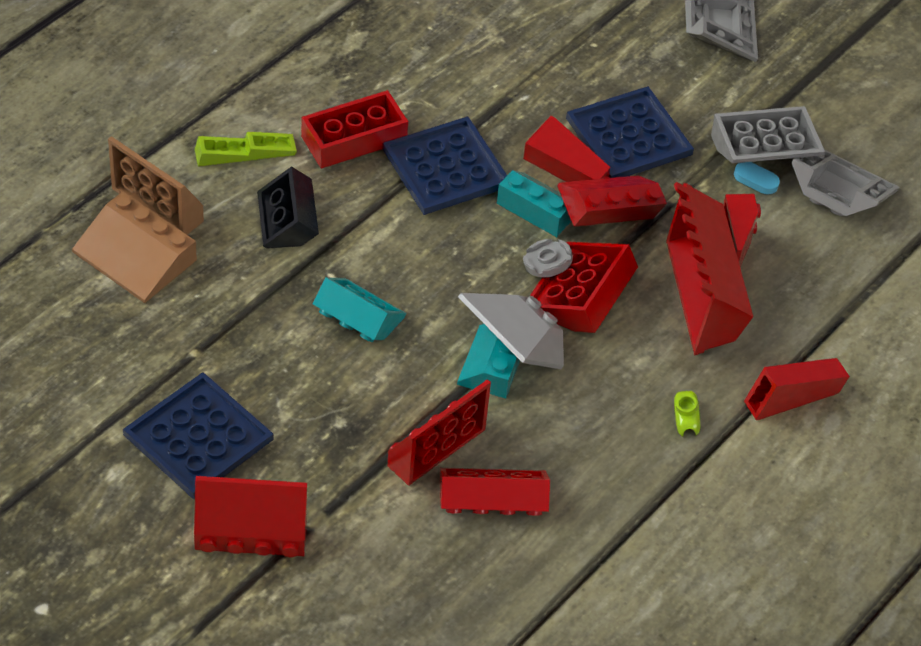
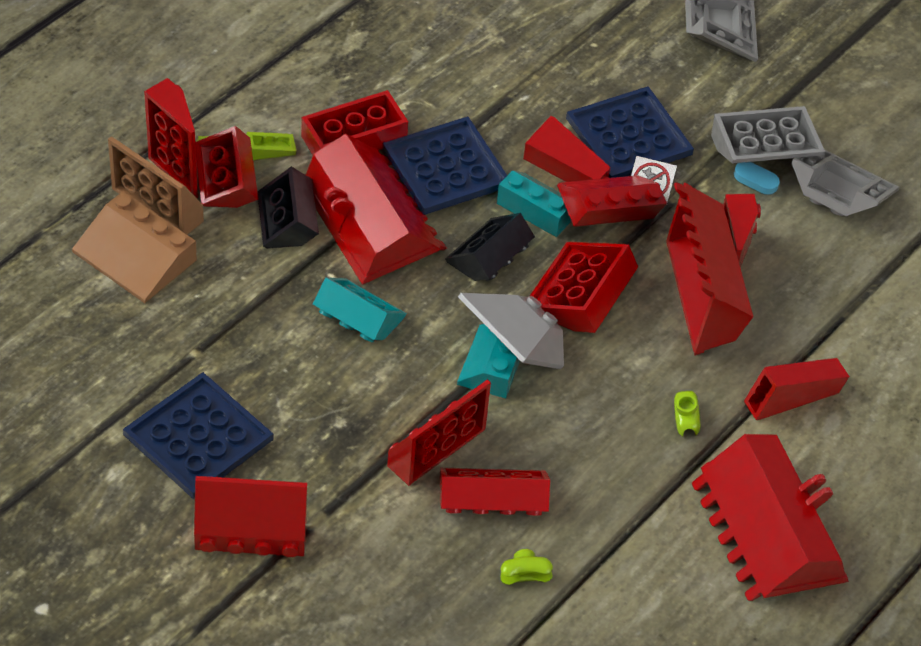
(171, 133): none -> red slope
(226, 169): none -> red slope
(368, 209): none -> red piece
(492, 247): none -> black slope
(526, 567): none -> lime piece
(547, 258): light grey tile -> none
(656, 171): none -> clear sticker
(770, 518): none -> red piece

